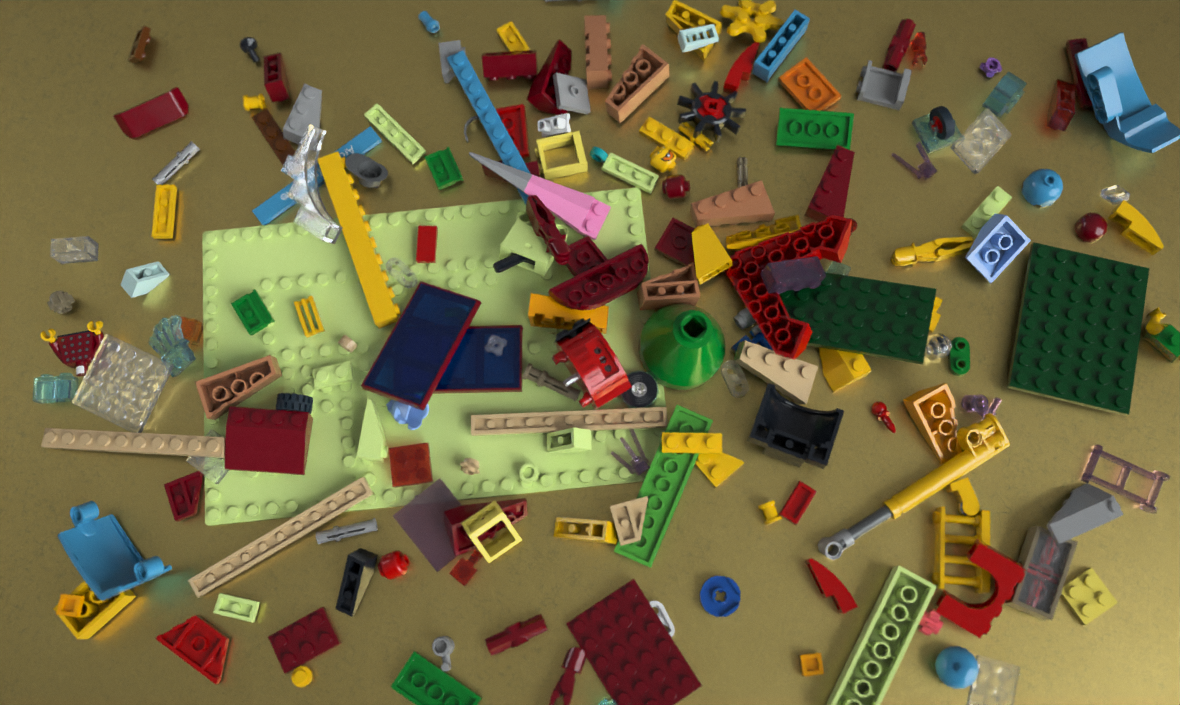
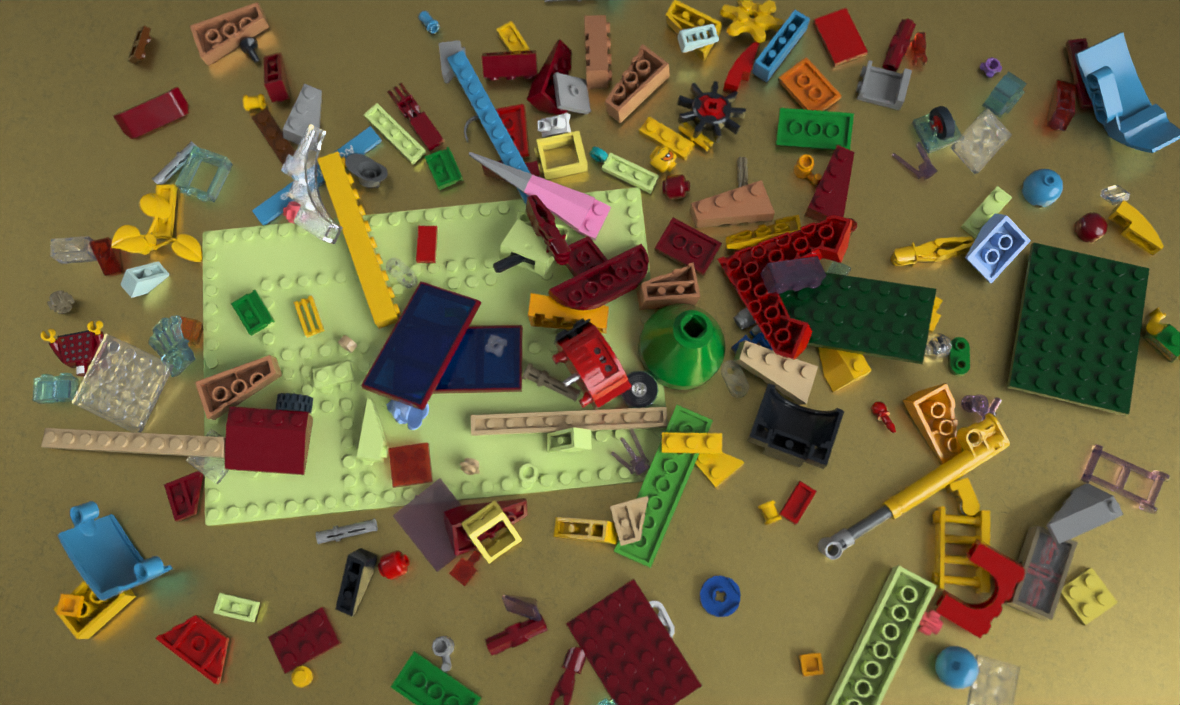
(107, 257): none -> clear red slope
(129, 238): none -> yellow plant
(190, 167): none -> clear light blue window
(224, 32): none -> nougat wedge
(280, 537): tan plate -> none
(291, 211): none -> coral gear
(420, 123): none -> dark red arm
(522, 606): none -> slope
(708, 254): yellow slope -> none
(804, 168): none -> light orange piece
(831, 586): red slope -> none
(840, 37): none -> red tile

